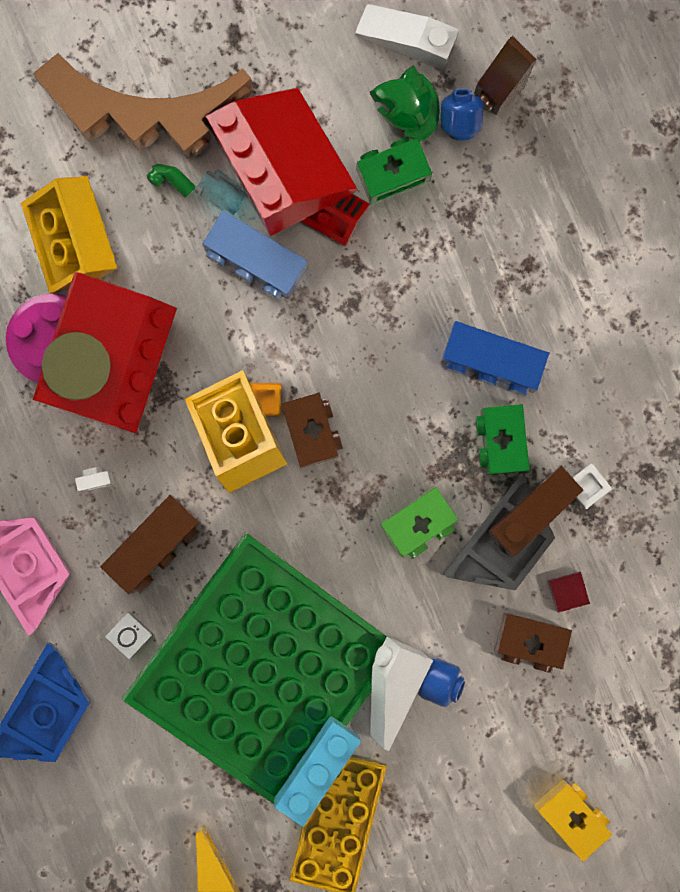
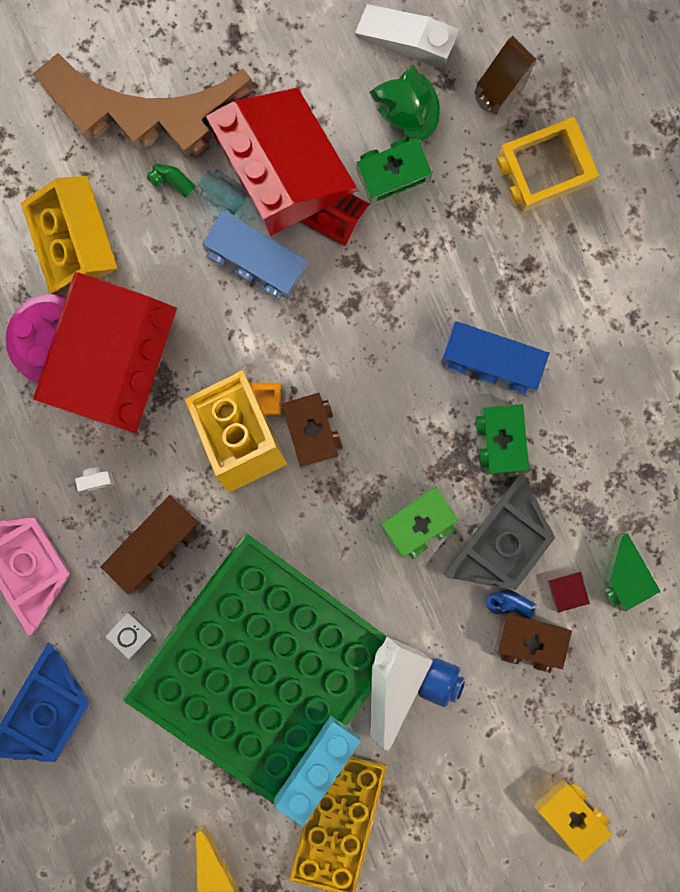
(76, 366): olive tile -> none
(462, 115): blue head -> none
(510, 601): none -> blue arm
(535, 512): reddish brown slope -> none
(577, 152): none -> yellow window
(593, 486): white plate -> none
(628, 576): none -> green slope

